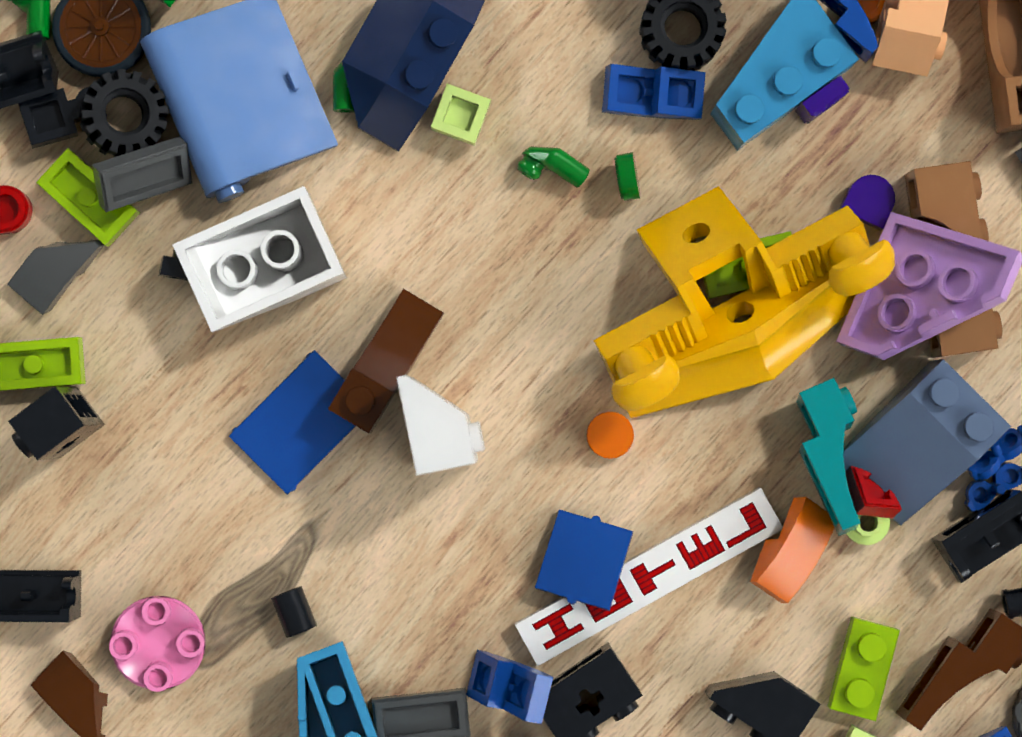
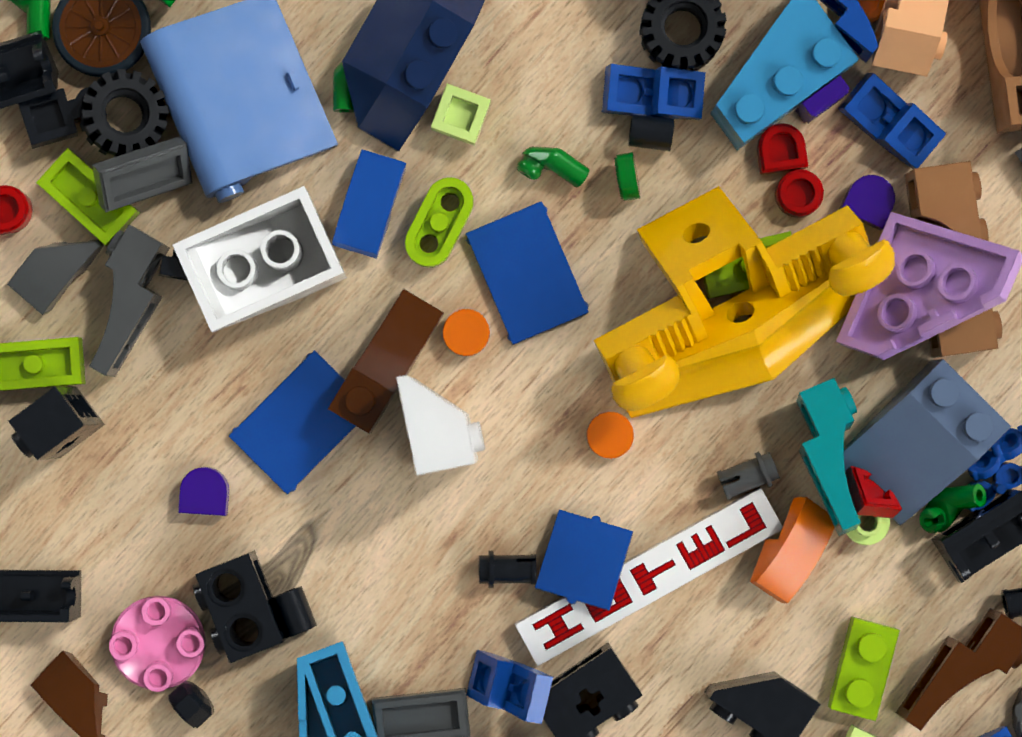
(134, 262): none -> dark grey slope
(191, 703): none -> black tile
(204, 492): none -> dark purple tile
(252, 603): none -> black brick
(369, 204): none -> blue slope
(438, 222): none -> lime plate
(466, 332): none -> orange tile
(507, 569): none -> black pin
(527, 272): none -> blue piece
(651, 132): none -> black hinge
(751, 475): none -> dark grey pin
(781, 149): none -> red tile
(799, 193): none -> red tile
(891, 121): none -> blue slope
(948, 504): none -> green arm

